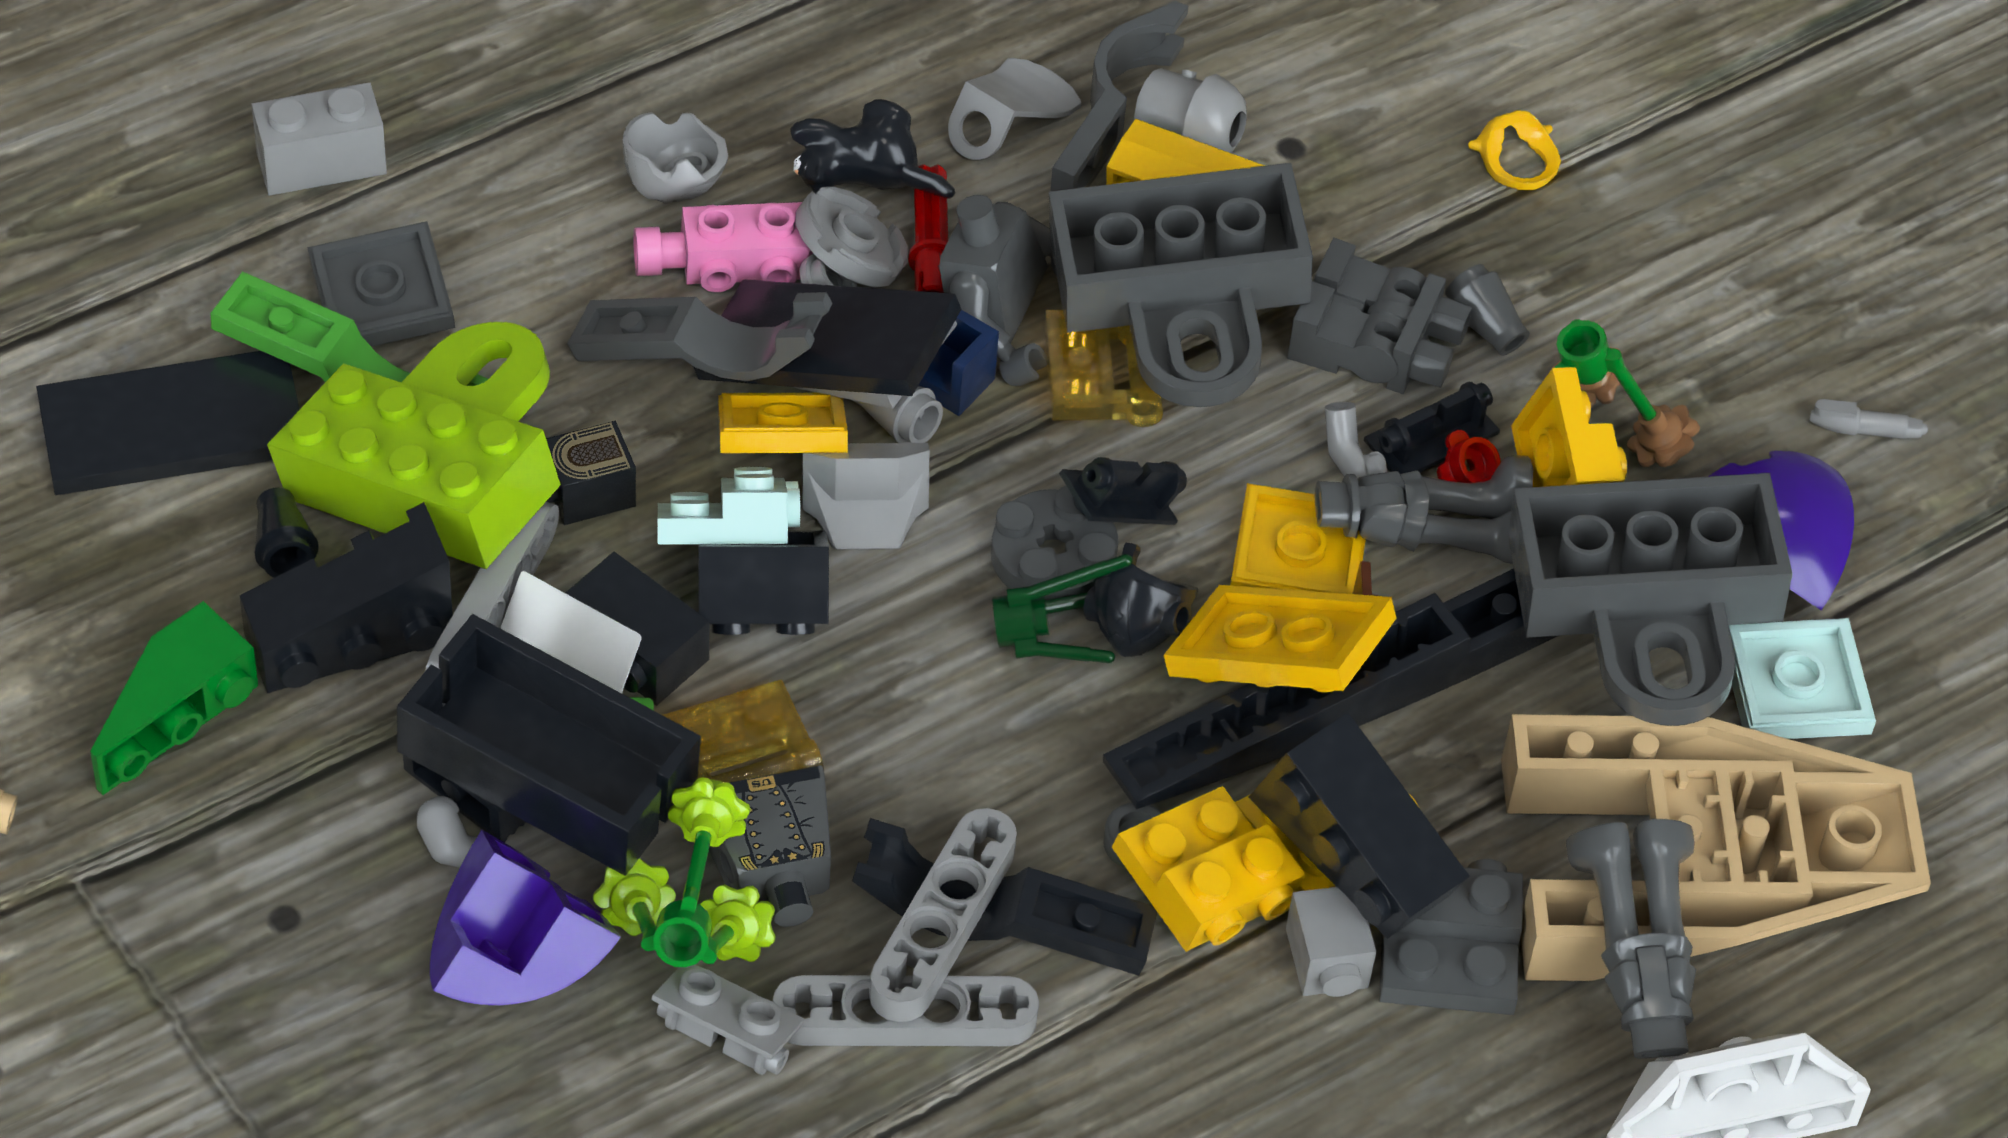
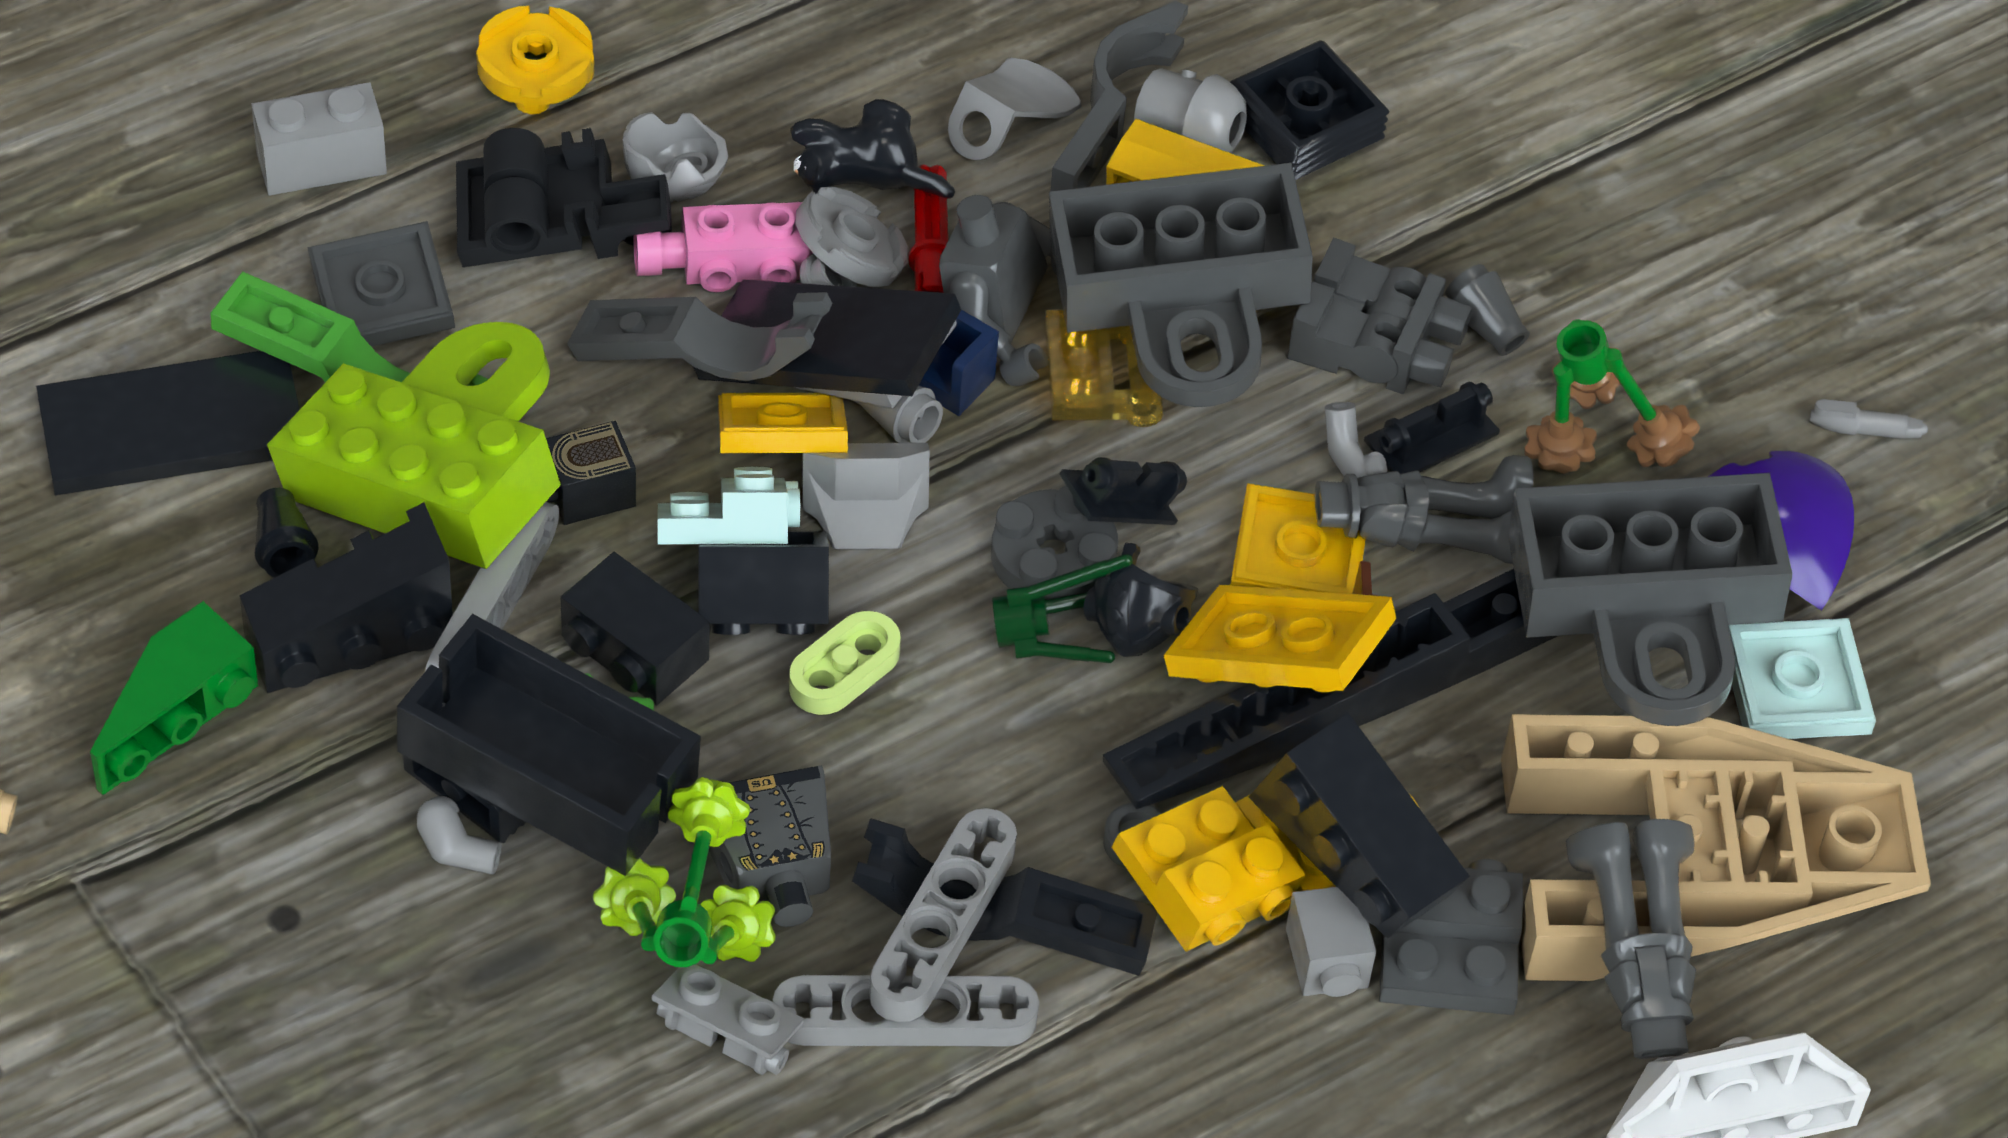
(512, 931): brick -> none
(535, 82): none -> yellow plate
(545, 199): none -> black plate
(571, 631): white sticker -> none
(748, 728): clear yellow plate -> none
(839, 665): none -> yellowish green plate
(1310, 109): none -> black brick
(1478, 453): red plate -> none
(1528, 129): yellow piece -> none
(1560, 440): yellow plate -> none

